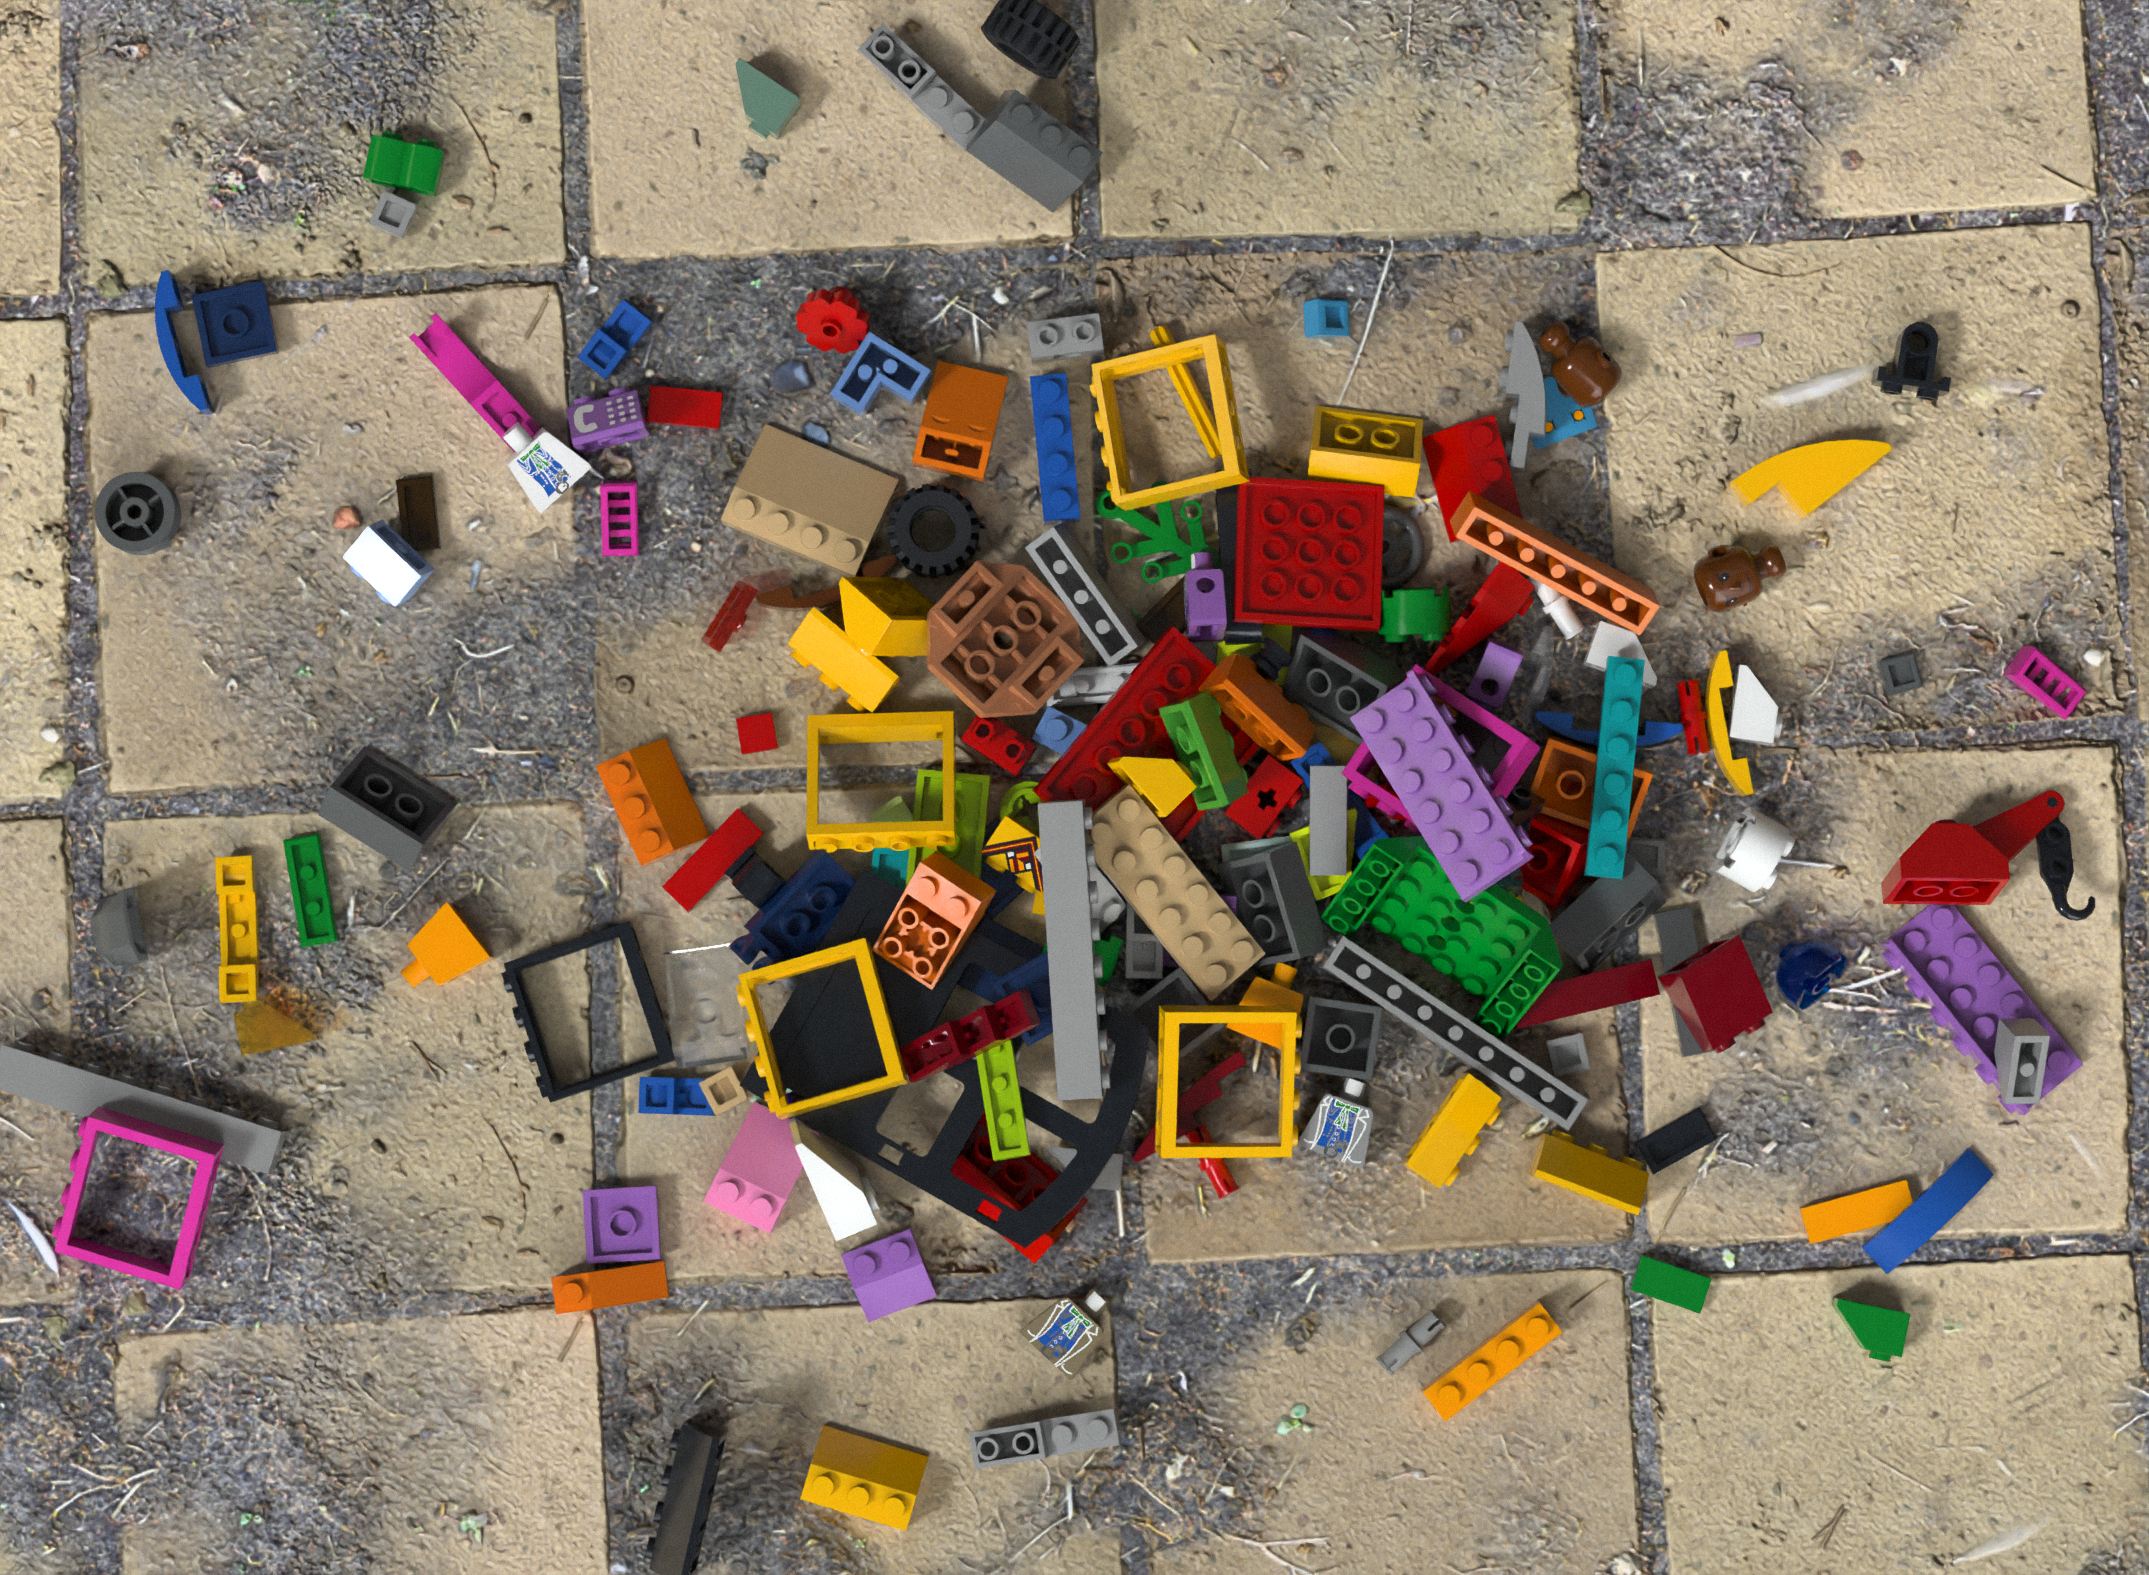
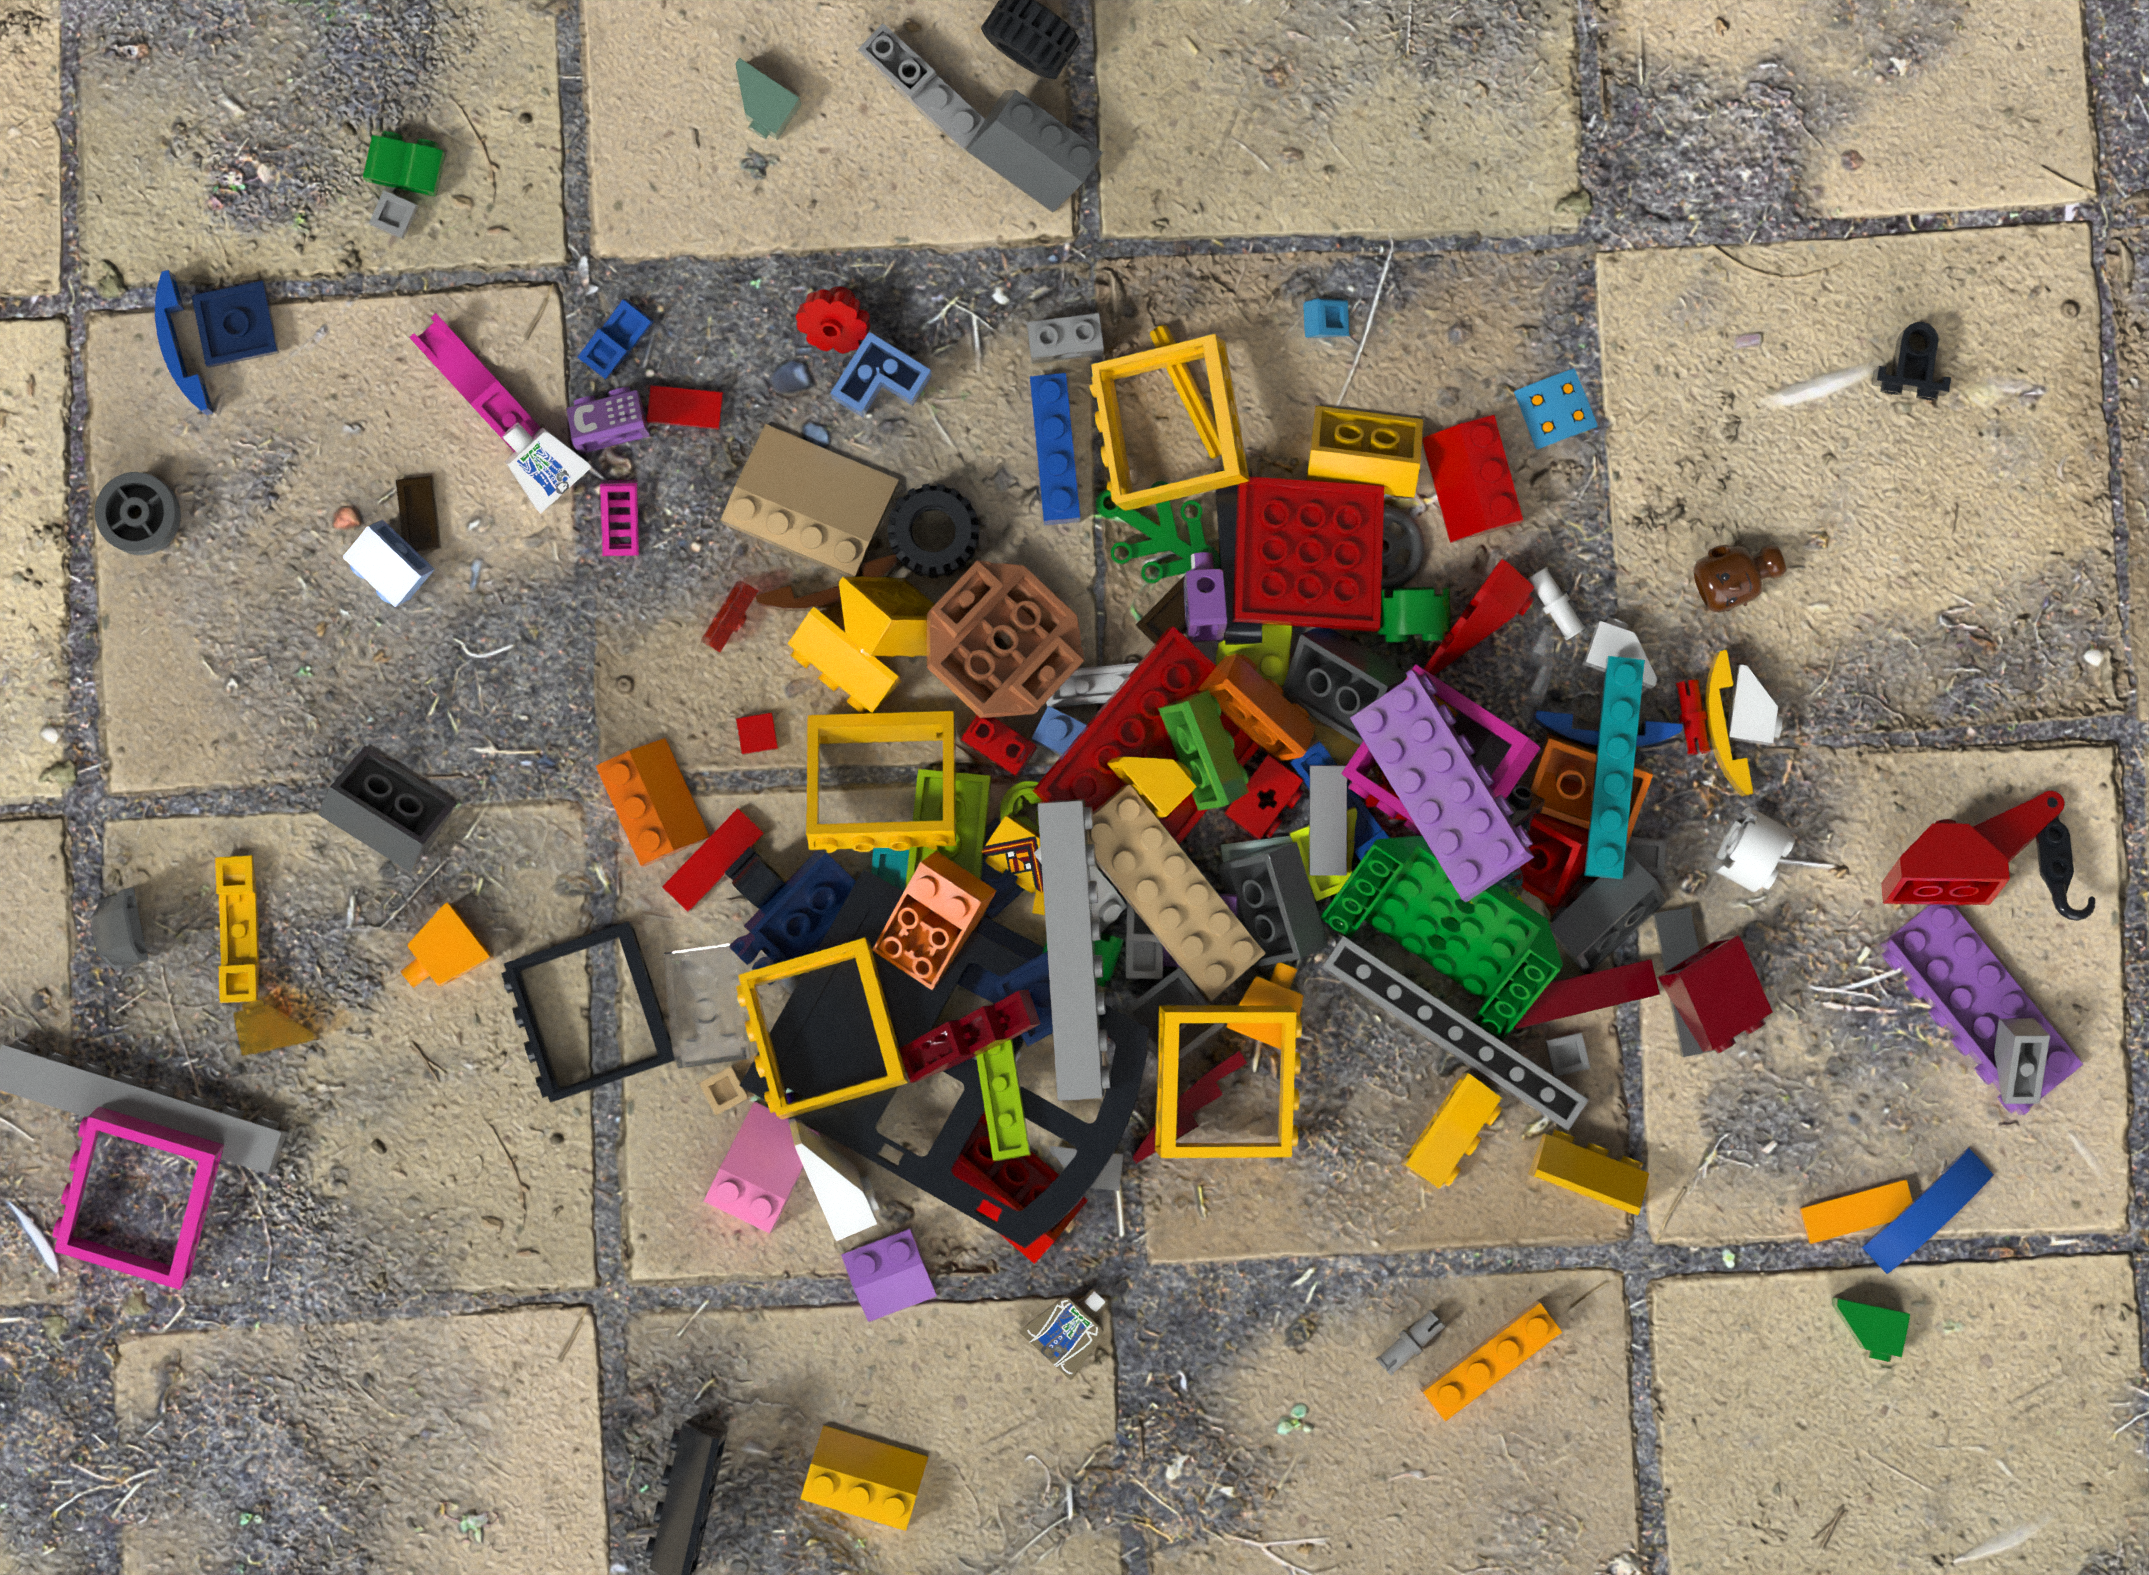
(311, 890): green tile -> none
(610, 1287): orange slope -> none
(622, 1224): medium lavender plate -> none
(672, 1096): blue slope -> none
(892, 811): yellowish green slope -> none
(960, 421): orange slope -> none
(1045, 1437): light grey slope -> none
(1086, 594): light grey brick -> none
(1214, 1167): red pin -> none
(1270, 659): black wheel -> none
(1340, 1038): dark grey brick -> none
(1340, 1125): torso -> none
(1496, 662): medium lavender torso -> none
(1523, 382): light grey slope -> none
(1554, 563): orange brick -> none
(1580, 366): reddish brown piece -> none
(1670, 1284): green tile -> none
(1675, 1140): black tile -> none
(1807, 970): clear blue cylinder -> none
(1809, 472): yellow slope -> none
(1900, 674): dark grey tile -> none
(2019, 665): dark pink slope -> none

